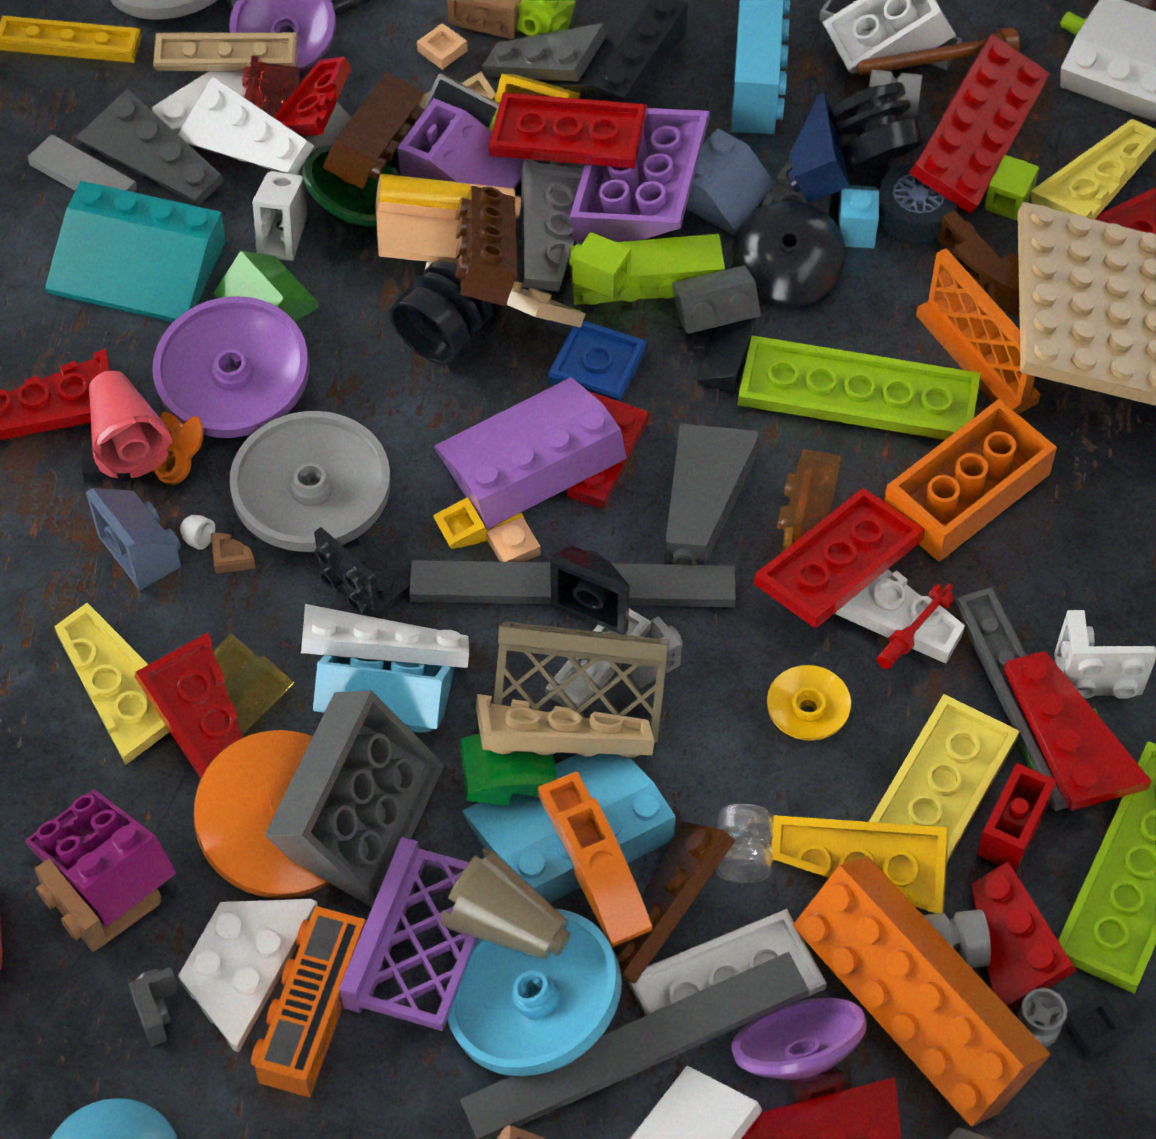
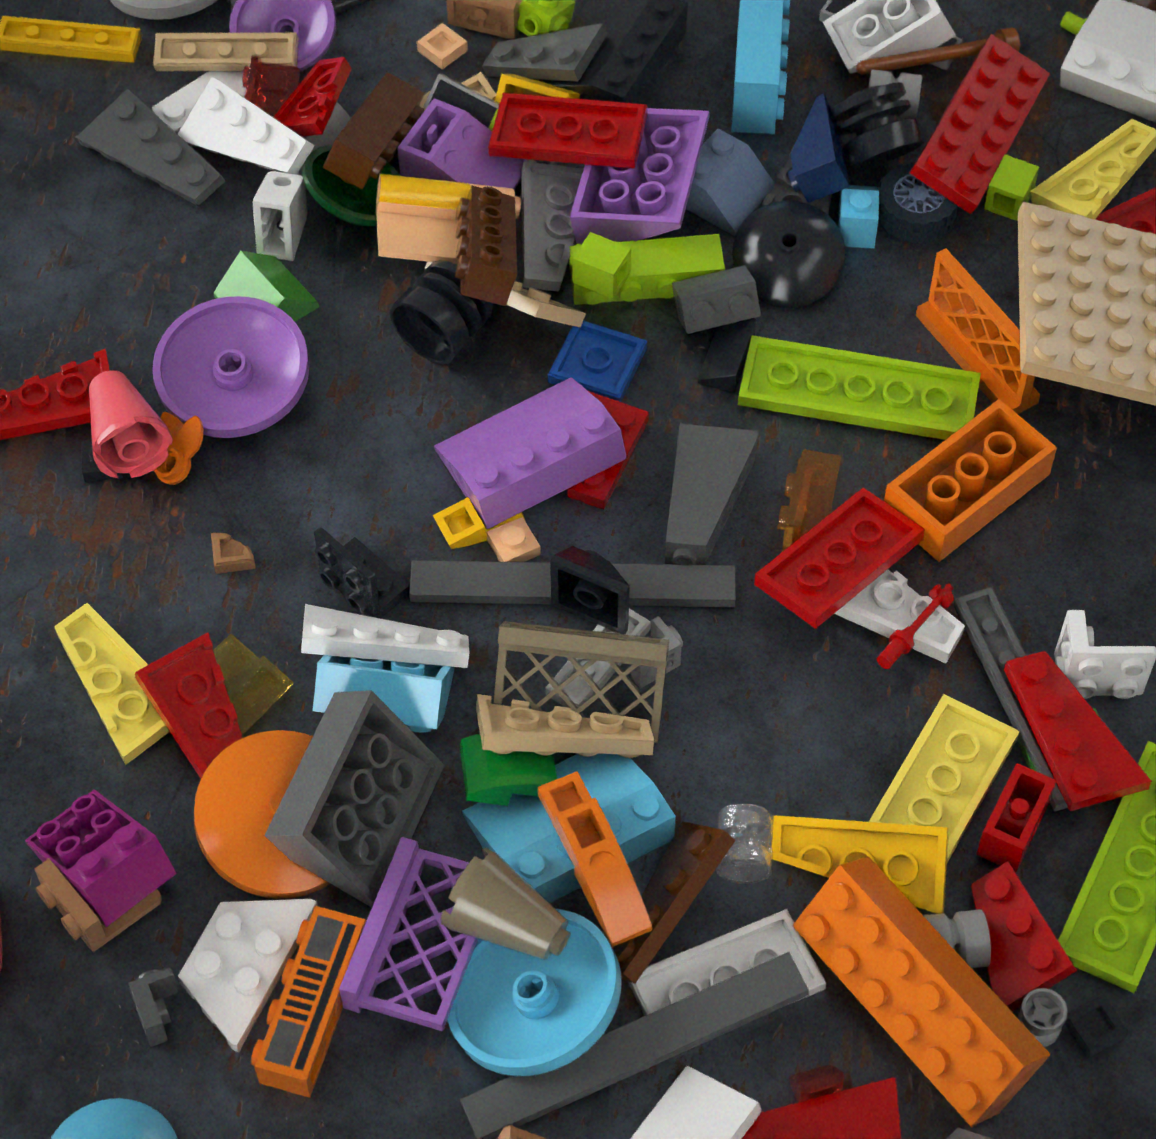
(72, 165): light grey tile -> none
(134, 535): sand blue slope -> none
(135, 252): teal slope -> none
(197, 531): white hinge -> none
(307, 476): light grey dish -> none
(800, 1038): medium lavender dish -> none
(813, 688): yellow dish -> none
(994, 274): reddish brown slope -> none

